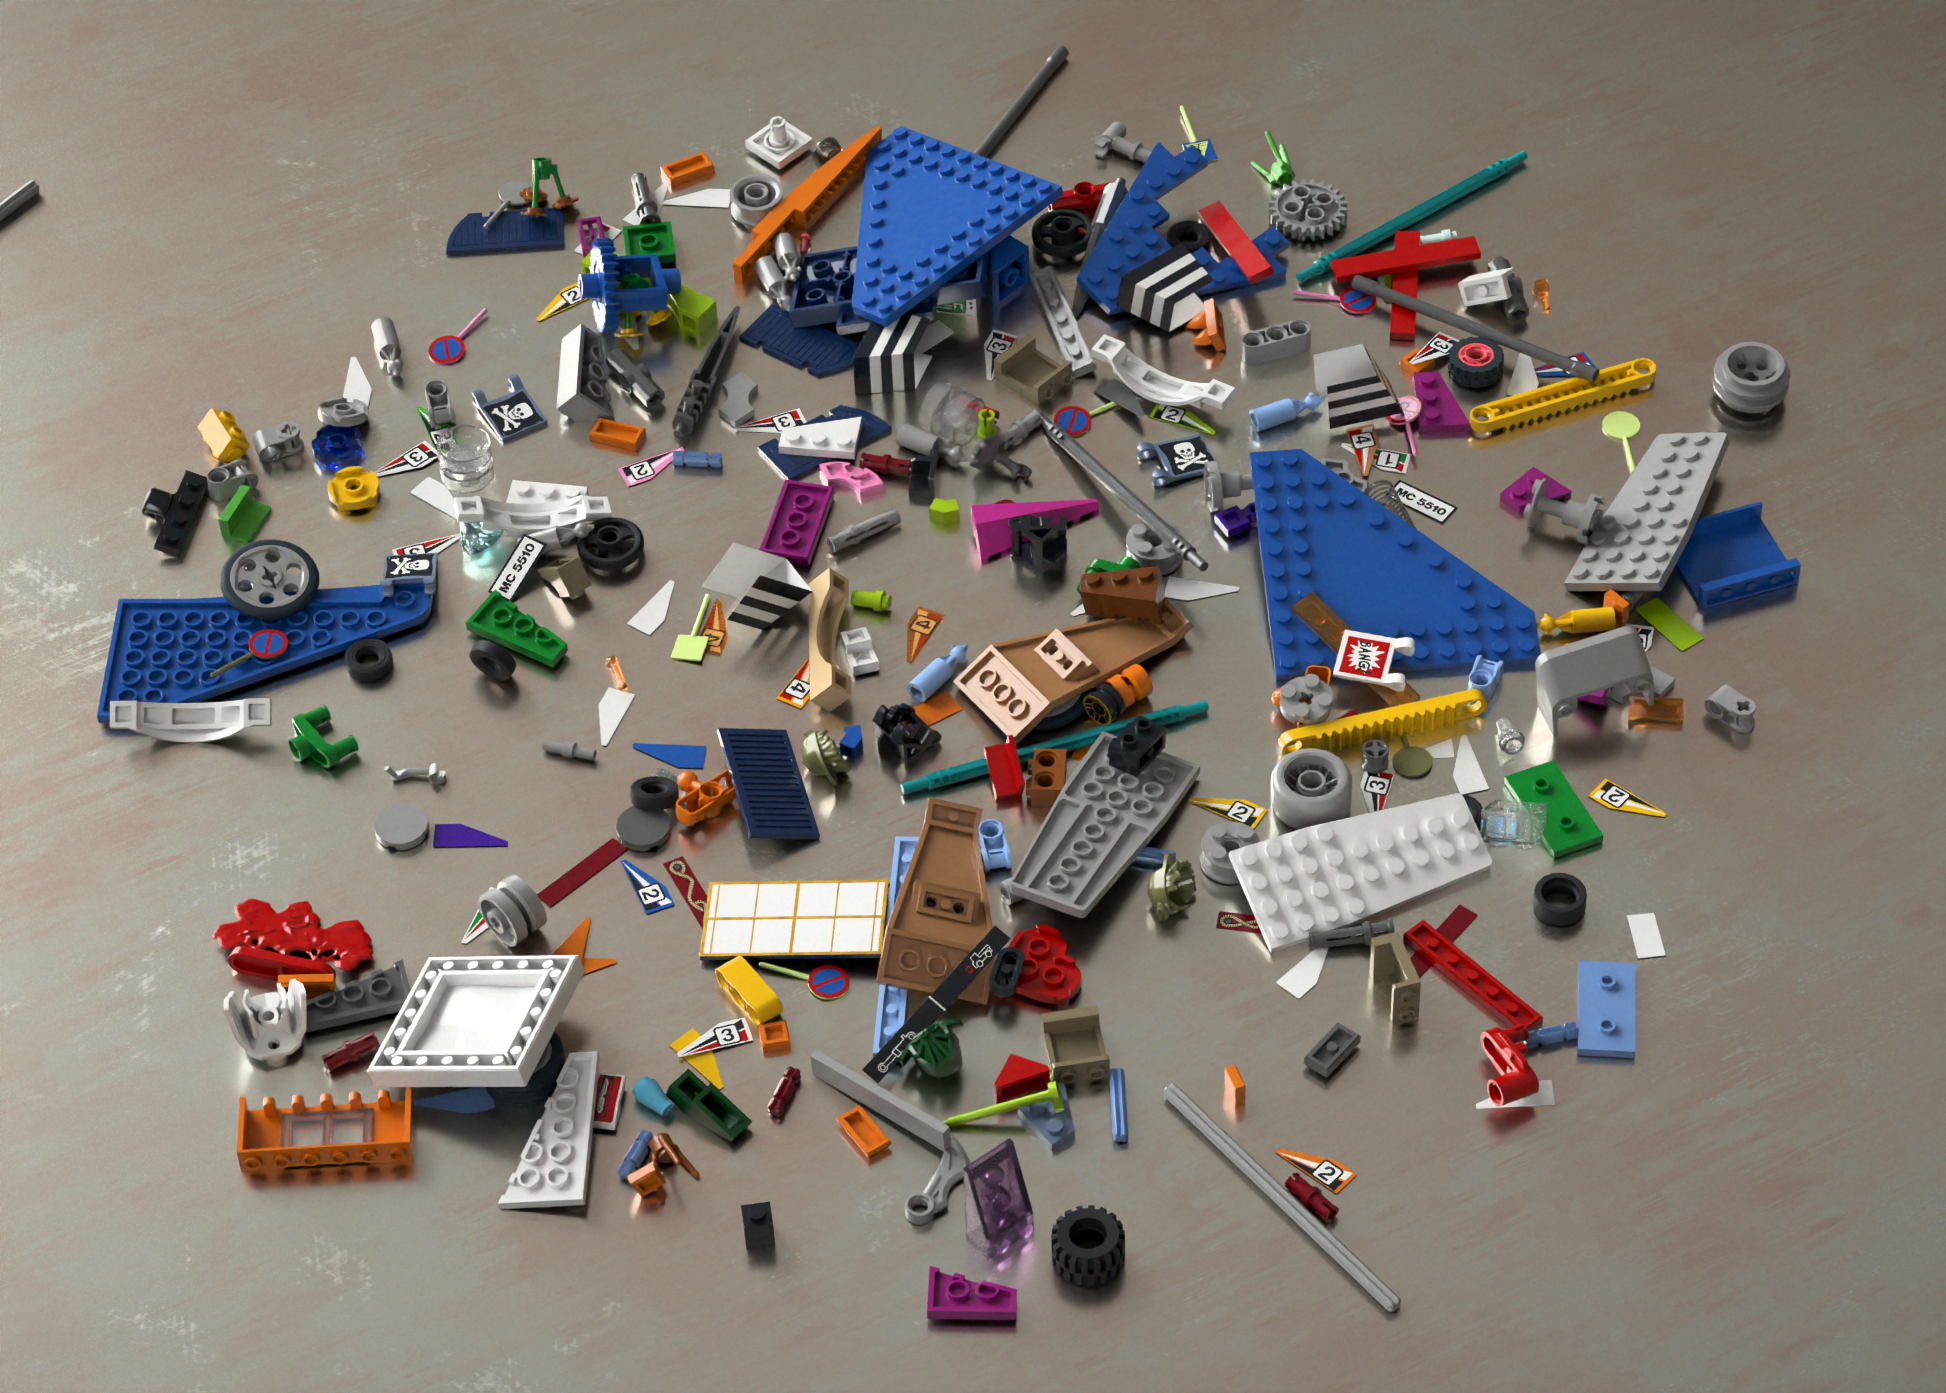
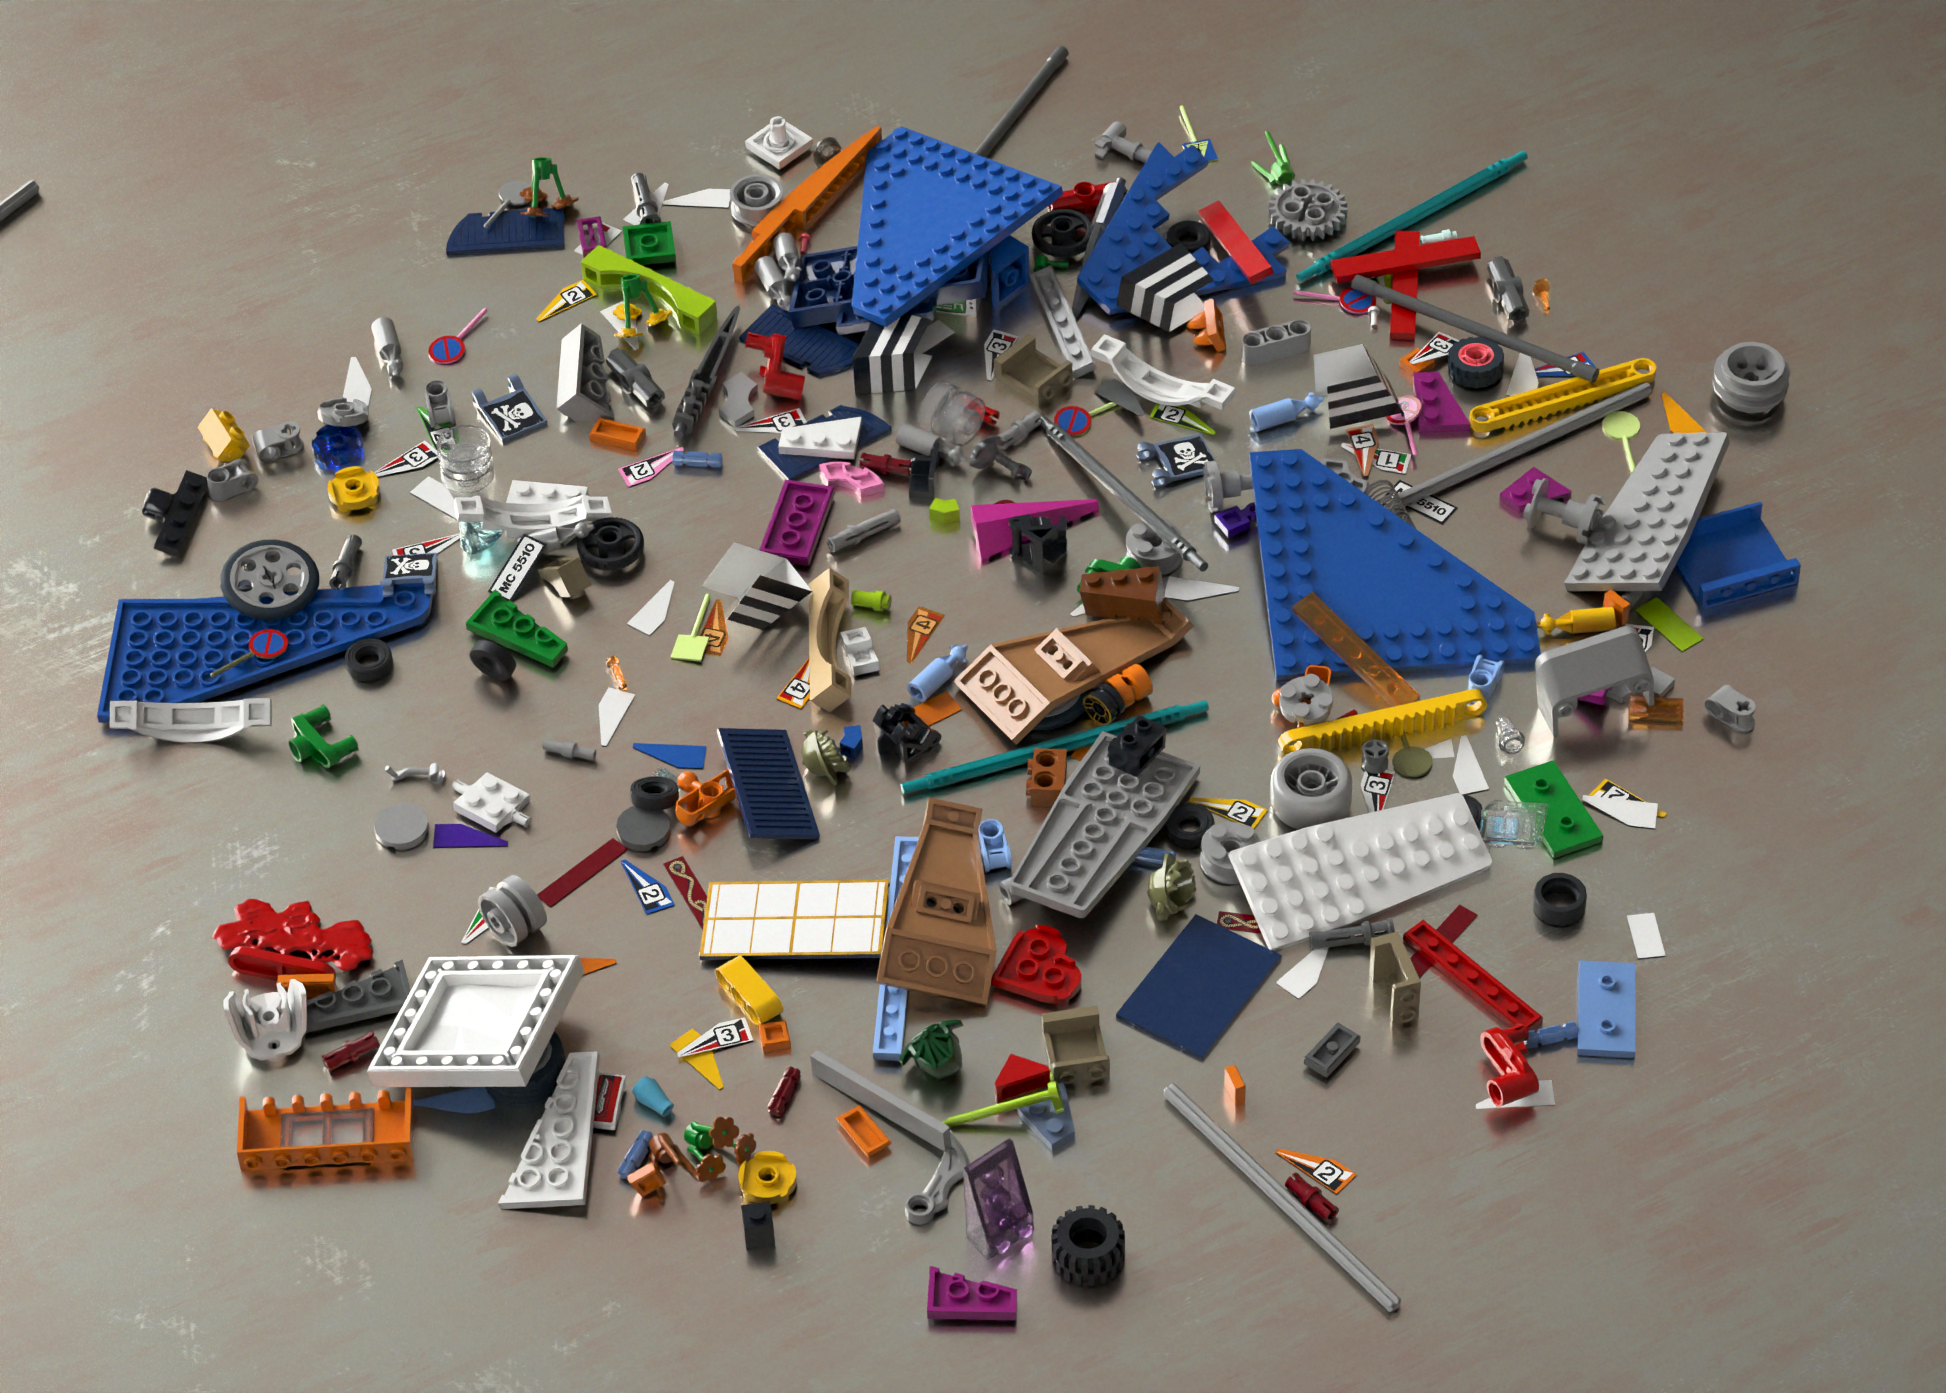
(243, 516): bright green panel -> none
(343, 566): none -> dark grey pin
(491, 802): none -> white plate
(576, 941): orange sticker -> none
(601, 284): blue piece -> none
(687, 169): orange tile -> none
(707, 1106): dark green slope -> none
(720, 1135): none -> dark orange plant
(775, 1190): none -> yellow plate
(776, 381): none -> red piece
(824, 982): piece -> none
(937, 1003): black sticker -> none
(986, 424): lime animal -> none
(1005, 769): red panel -> none
(1005, 974): black plate -> none
(1043, 261): none -> green hand
(1118, 1105): medium blue axle -> none
(1184, 812): none -> black tyre
(1198, 986): none -> dark blue piece
(1369, 658): flag -> none
(1374, 311): none -> white piece
(1486, 287): white panel -> none
(1524, 444): none -> light grey axle
(1630, 812): none -> white sticker
(1678, 419): none -> light orange sticker

